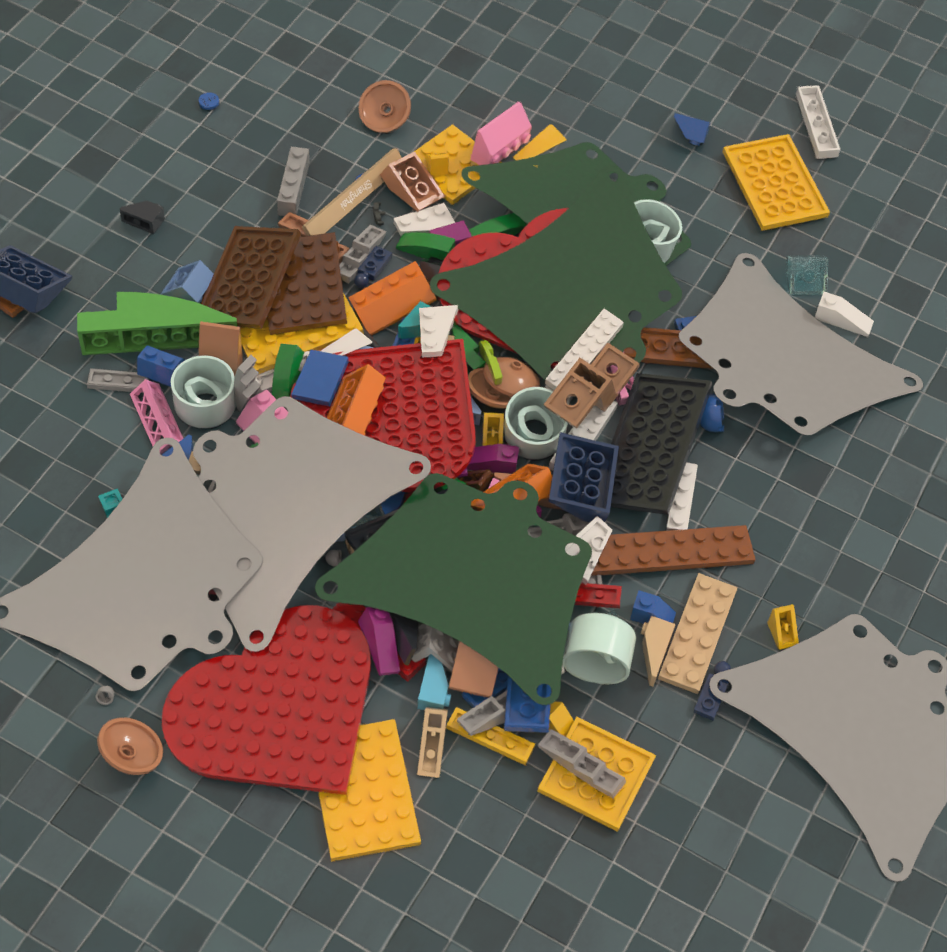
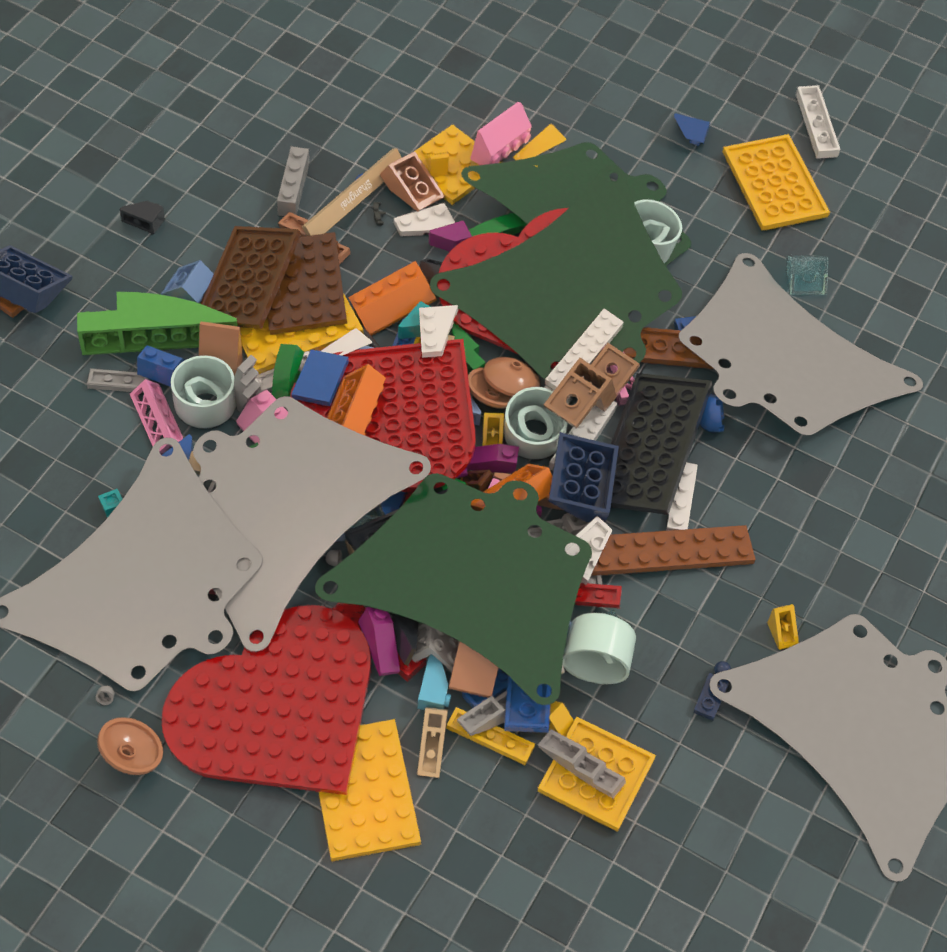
(209, 101): blue piece -> none
(360, 250): light grey slope -> none
(372, 266): dark blue plate -> none
(380, 97): nougat dish -> none
(426, 245): green slope -> none
(488, 356): lime tile -> none
(651, 605): blue slope -> none
(655, 643): tan slope -> none
(697, 633): tan plate -> none
(842, 314): white slope -> none

